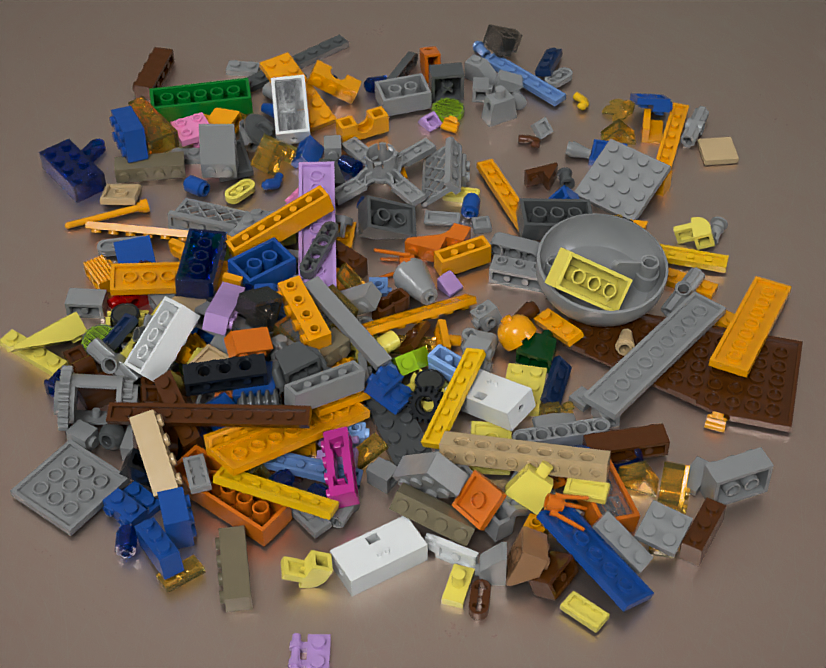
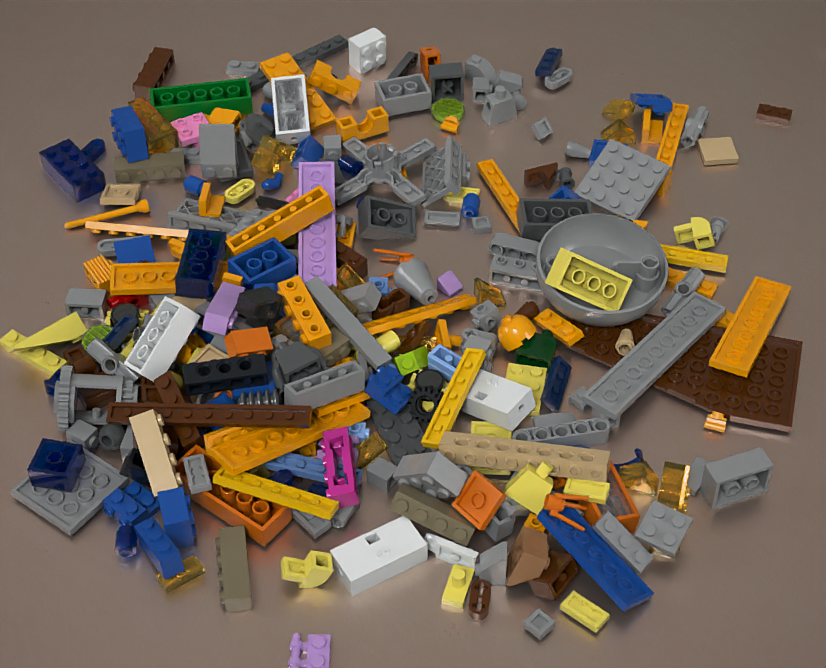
(56, 465): none -> clear blue brick
(210, 204): none -> light orange panel
(270, 202): none -> black axle
(318, 249): dark grey beam -> none
(367, 50): none -> white brick
(369, 83): clear blue cone -> none
(424, 246): orange arch -> none
(430, 121): lavender slope -> none
(463, 256): light orange brick -> none
(479, 48): medium blue pin -> none
(485, 291): none -> clear yellow slope
(502, 40): clear smoke brick -> none
(529, 139): reddish brown arm -> none
(530, 81): medium blue plate -> none
(539, 624): none -> light grey plate
(555, 407): clear yellow plate -> none
(583, 101): yellow arm -> none
(622, 443): reddish brown brick -> none
(702, 531): reddish brown brick -> none
(774, 114): none -> reddish brown plate

